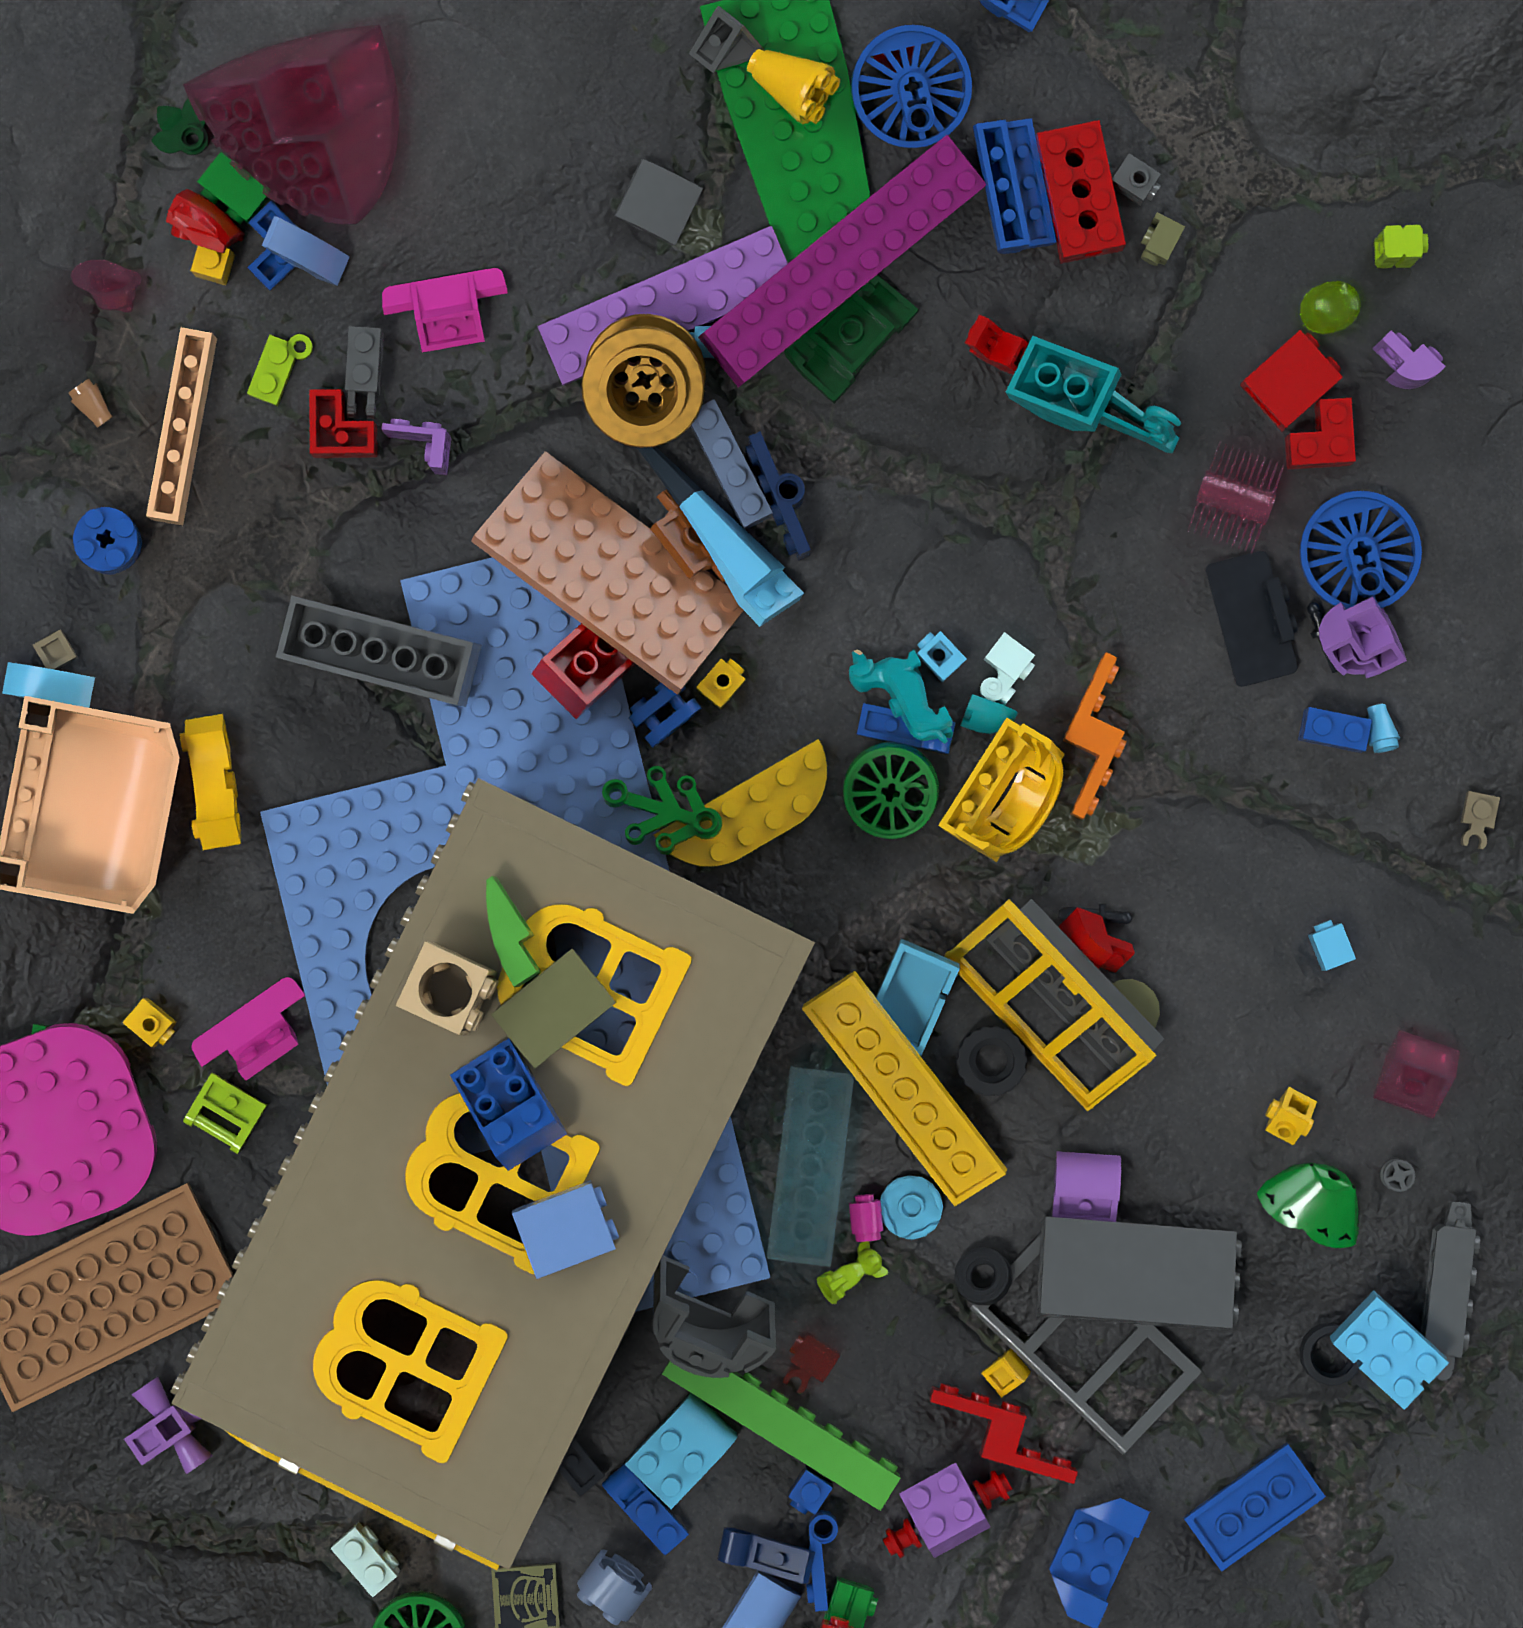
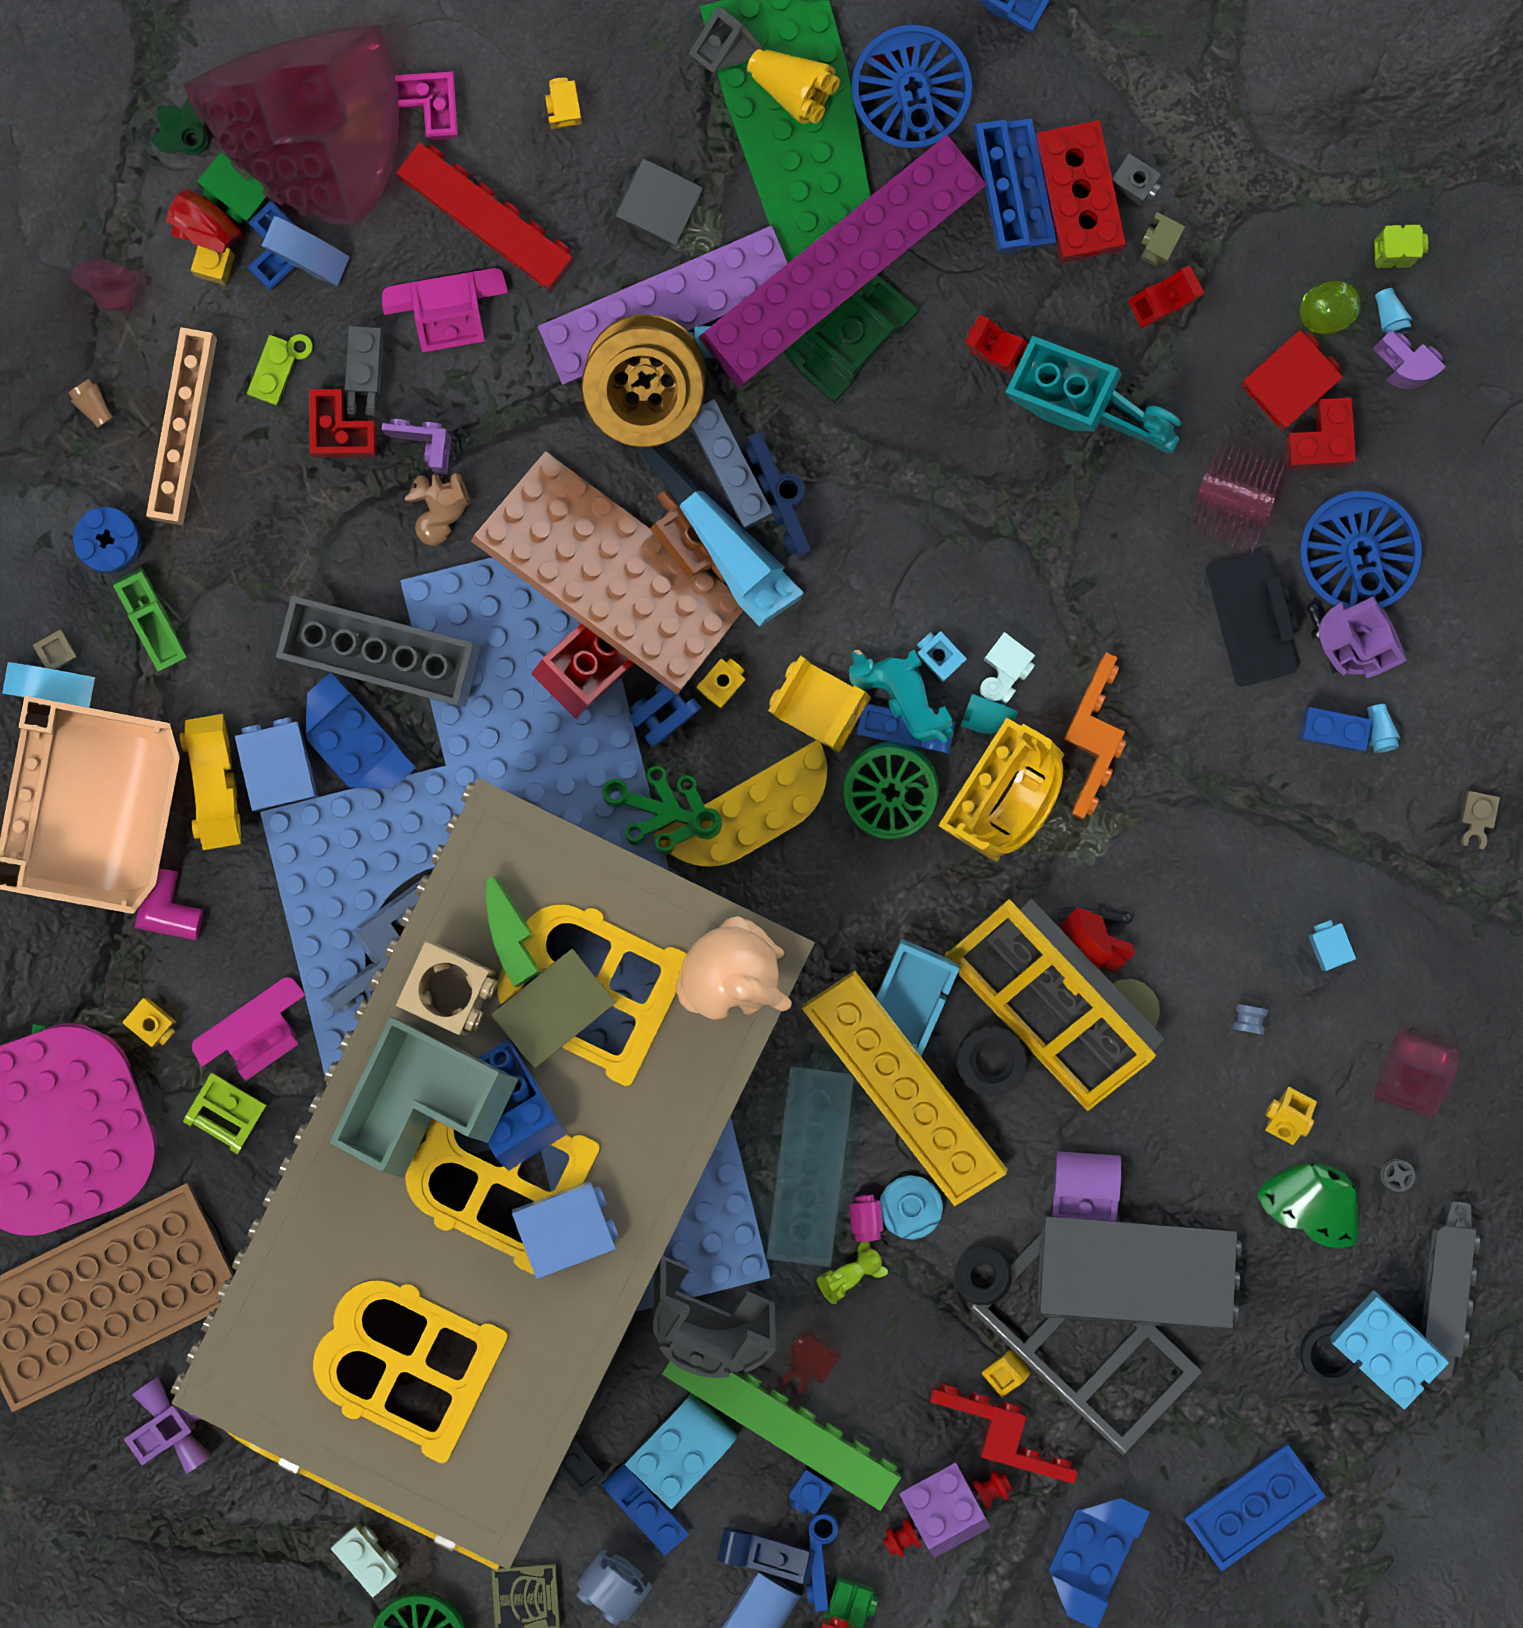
(149, 618): none -> bright green slope
(162, 916): none -> dark pink brick
(275, 765): none -> medium blue brick
(352, 738): none -> blue piece
(374, 937): none -> sand blue bracket
(407, 1085): none -> sand green piece
(438, 98): none -> dark pink brick
(445, 506): none -> medium nougat animal
(485, 217): none -> red brick
(563, 103): none -> yellow brick
(730, 970): none -> light nougat piece
(818, 704): none -> yellow panel
(1166, 297): none -> red brick
(1250, 1019): none -> sand blue wheel
(1392, 313): none -> medium azure cone

